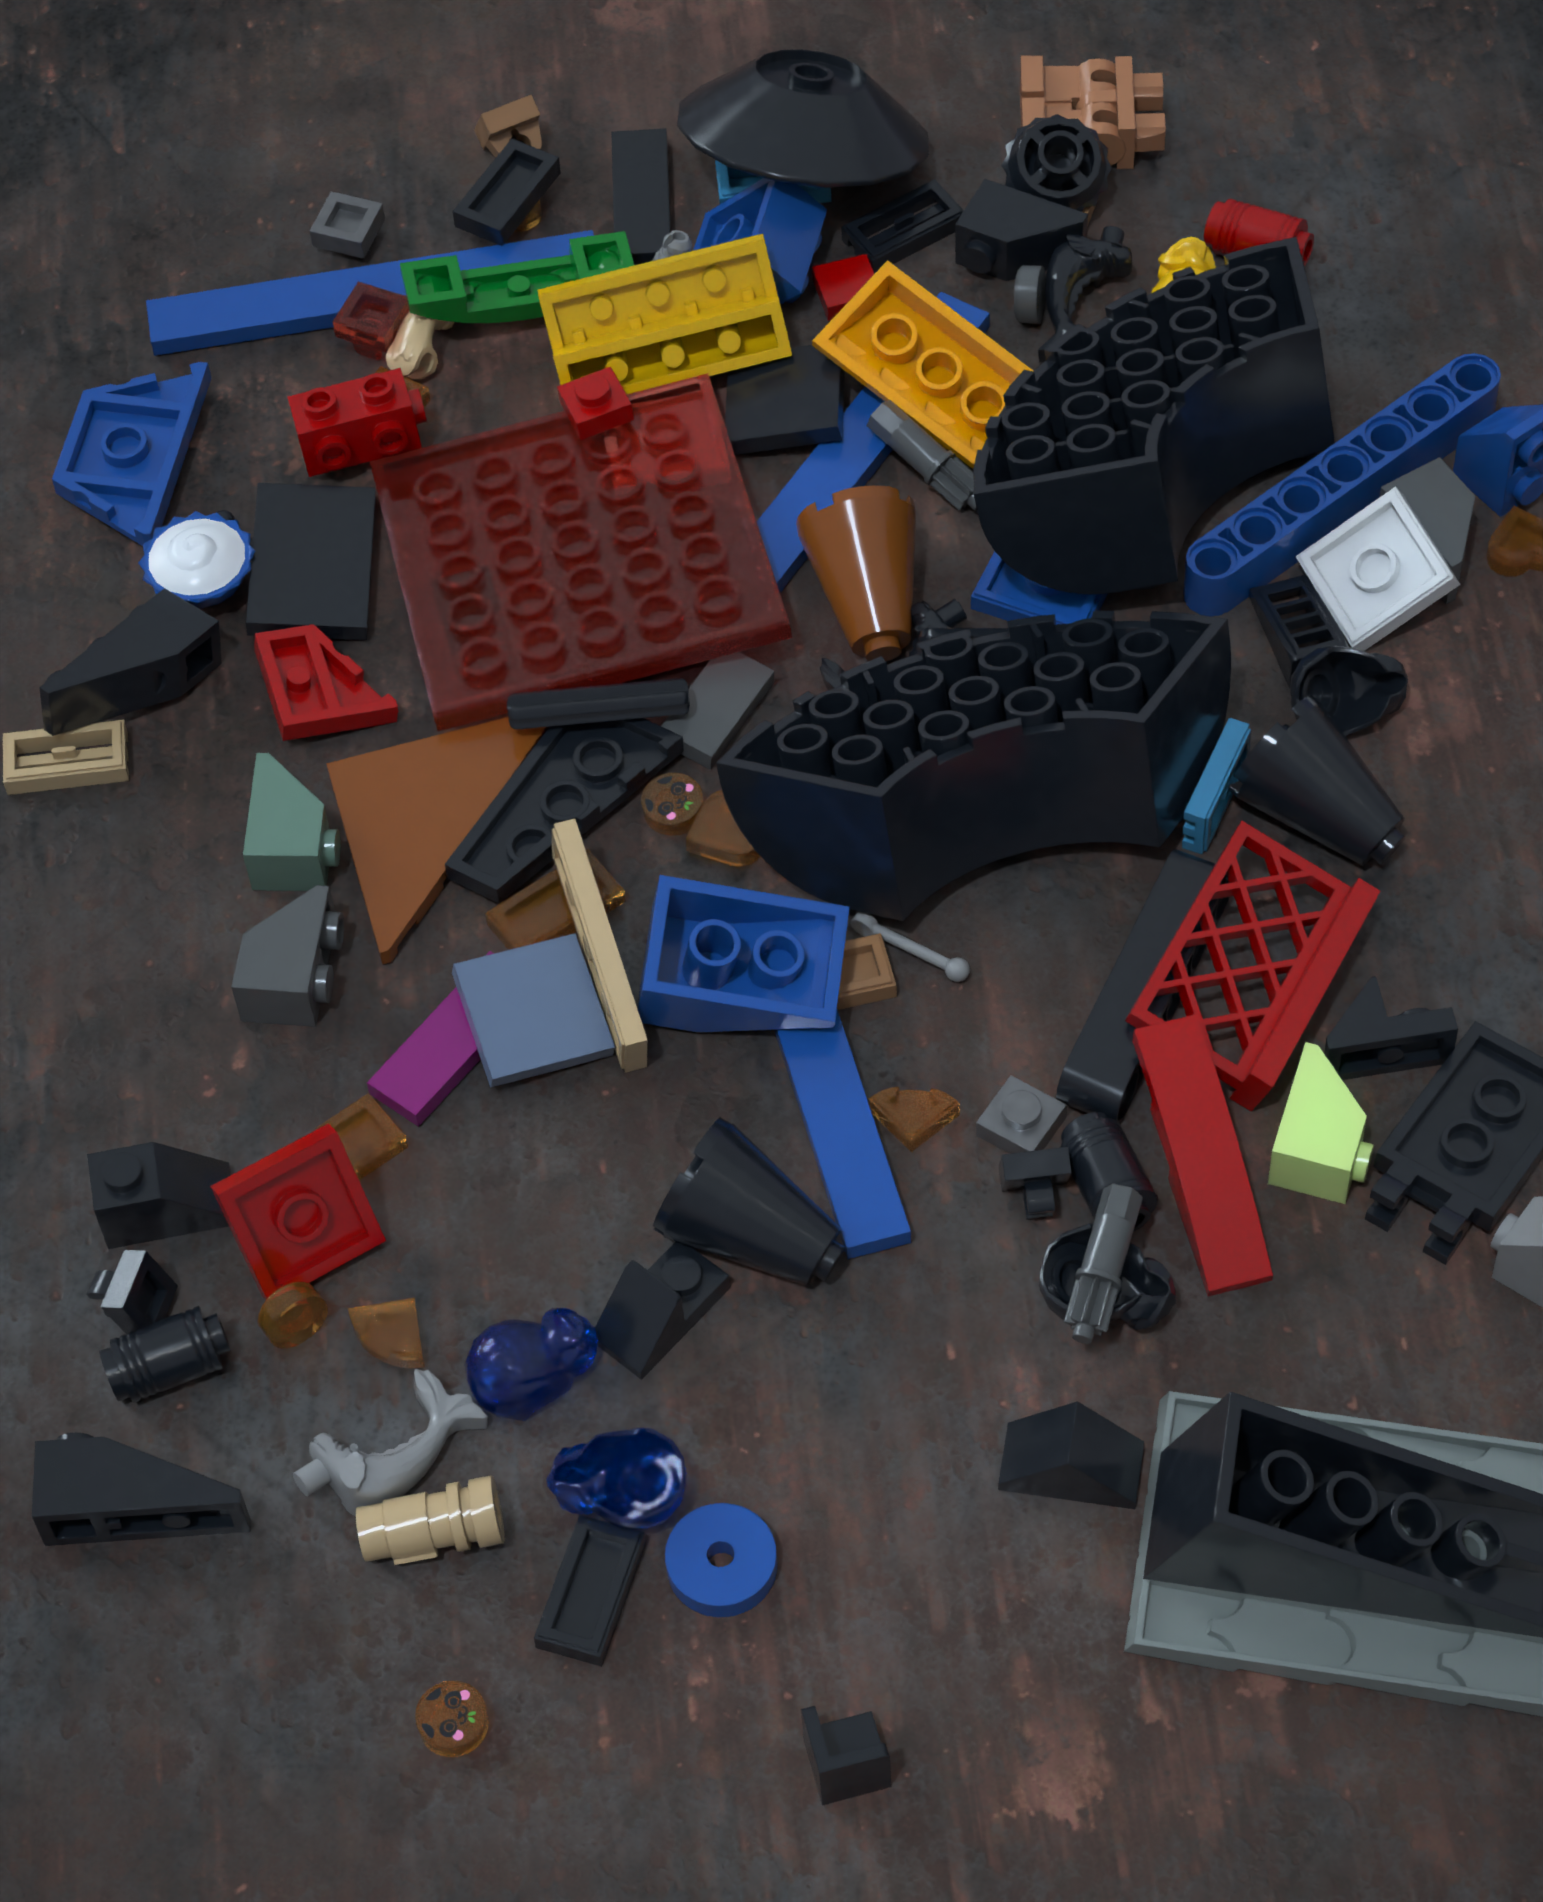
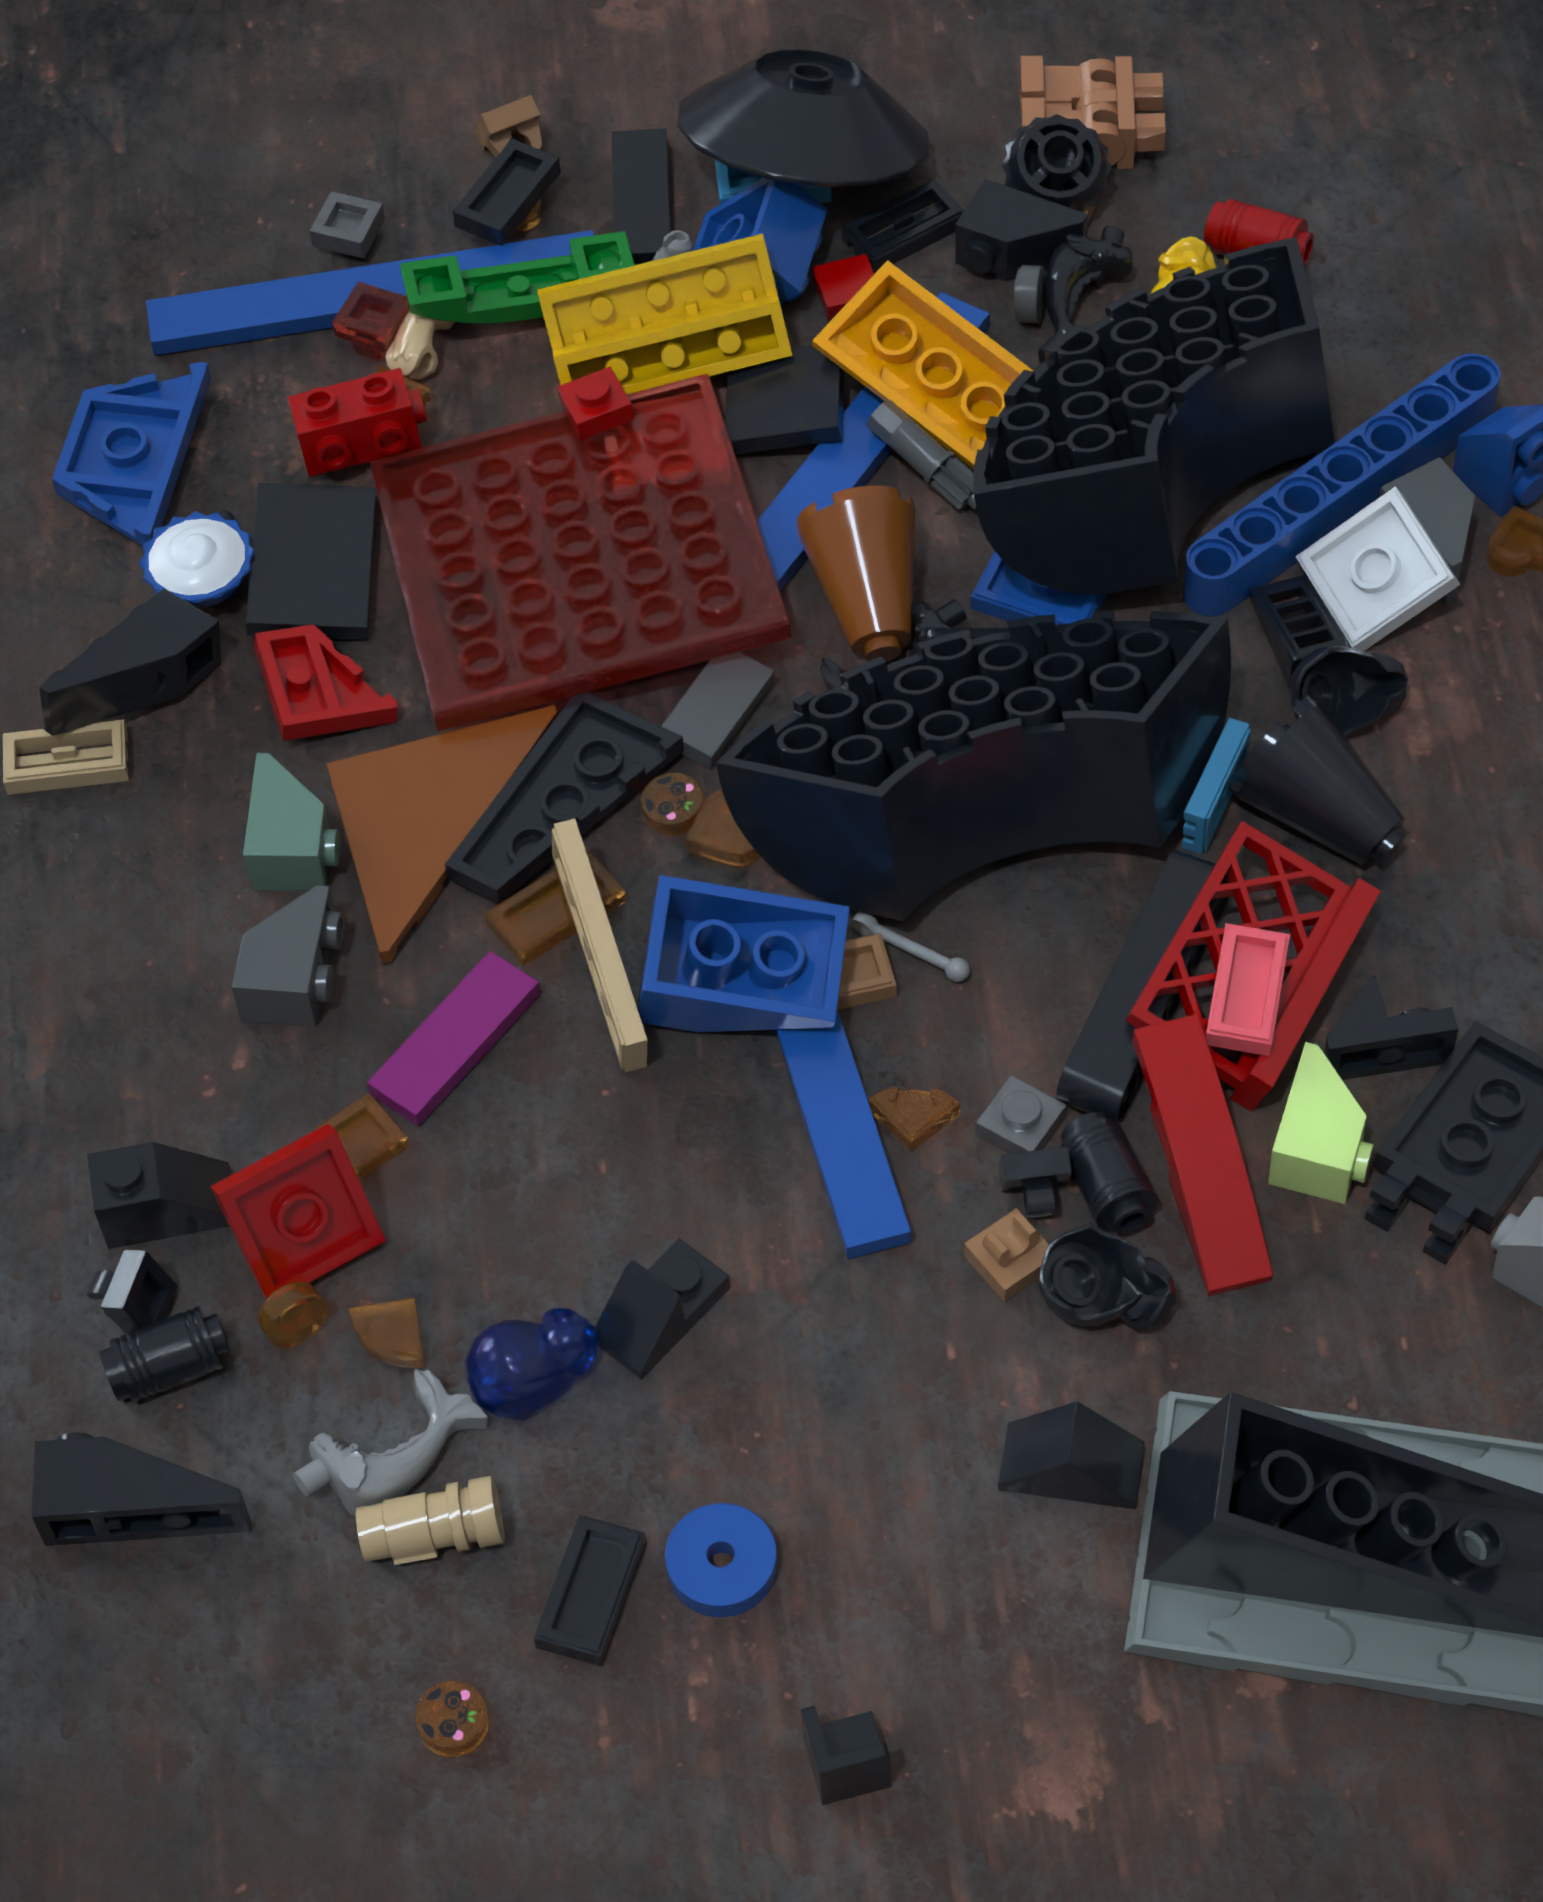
(533, 1010): sand blue tile -> none
(598, 703): black axle -> none
(622, 1476): clear blue hair -> none
(748, 1210): black cone -> none
(1007, 1254): none -> medium nougat tile
(1103, 1263): dark grey piece -> none
(1247, 989): none -> coral tile

